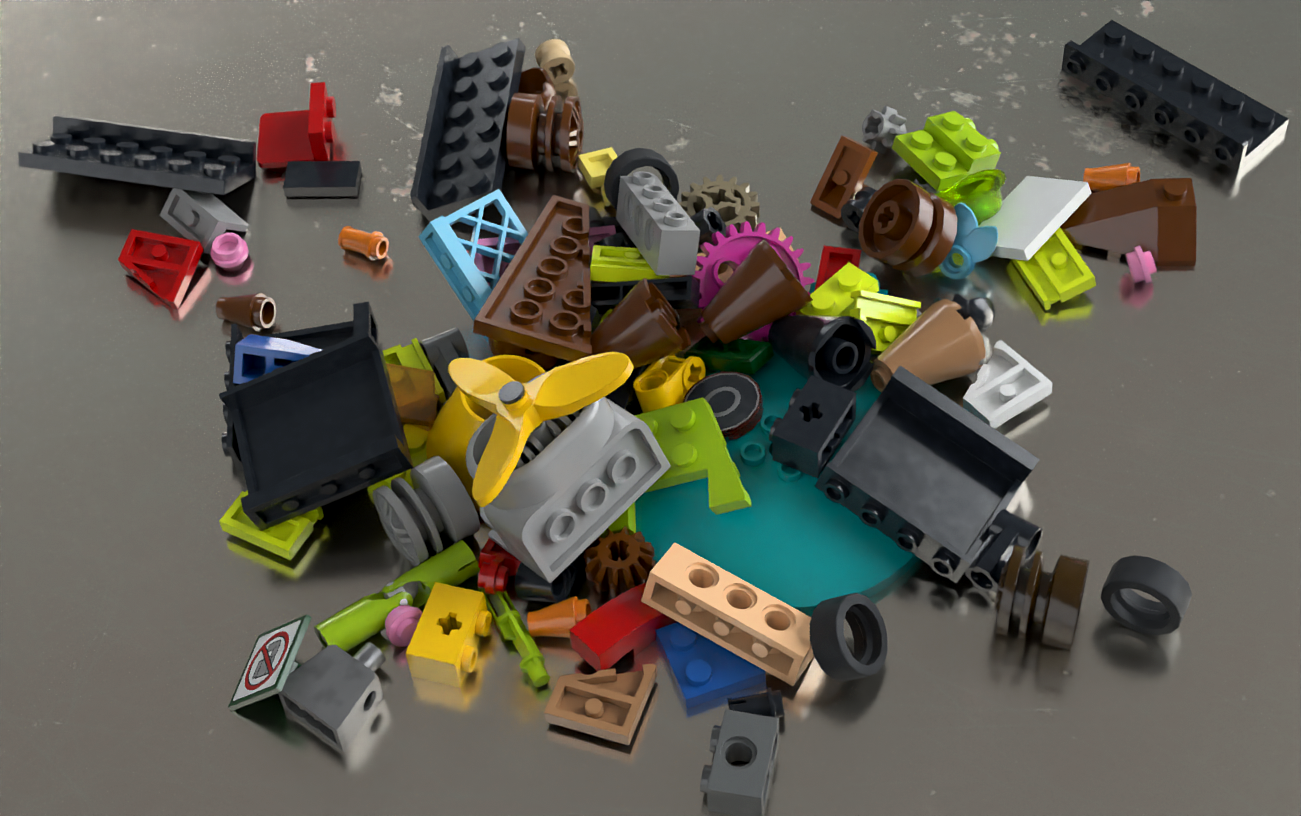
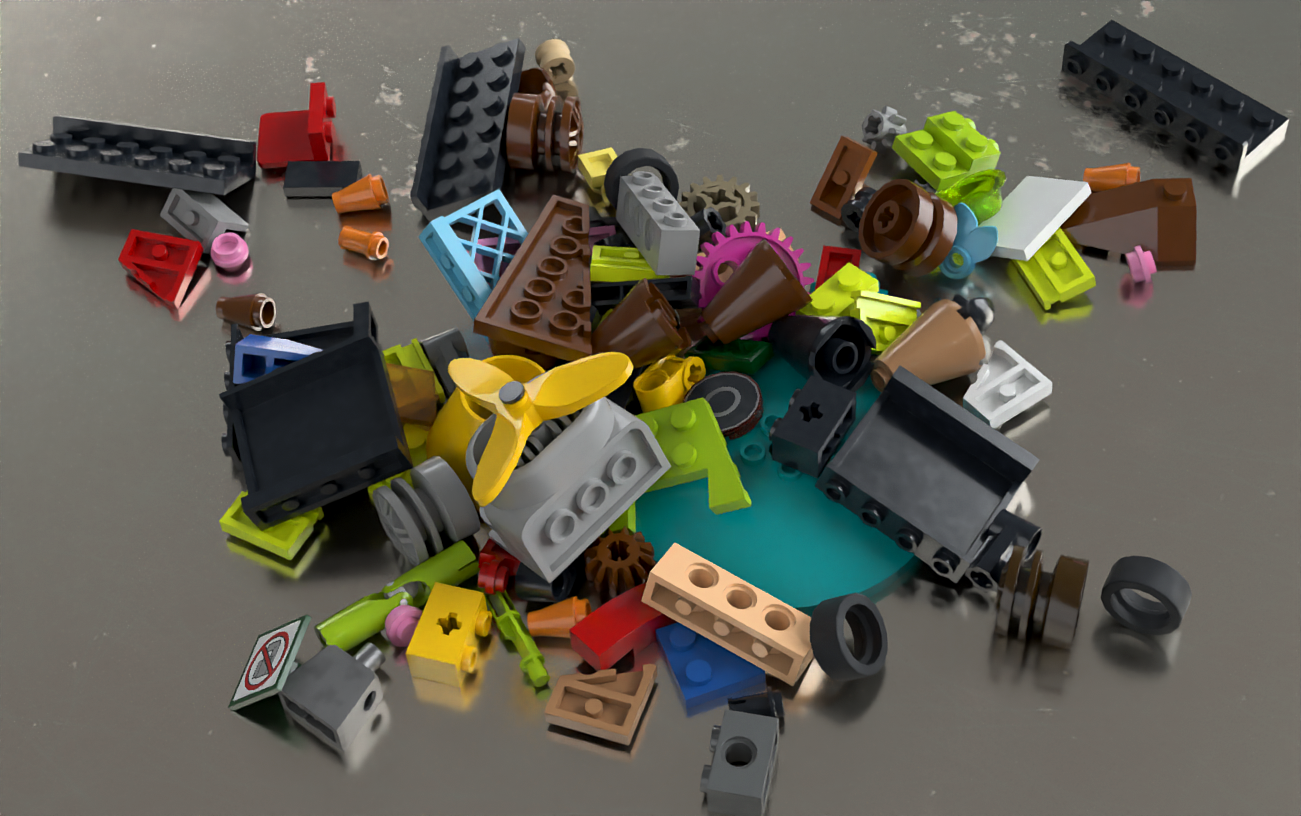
(362, 195): none -> orange cone

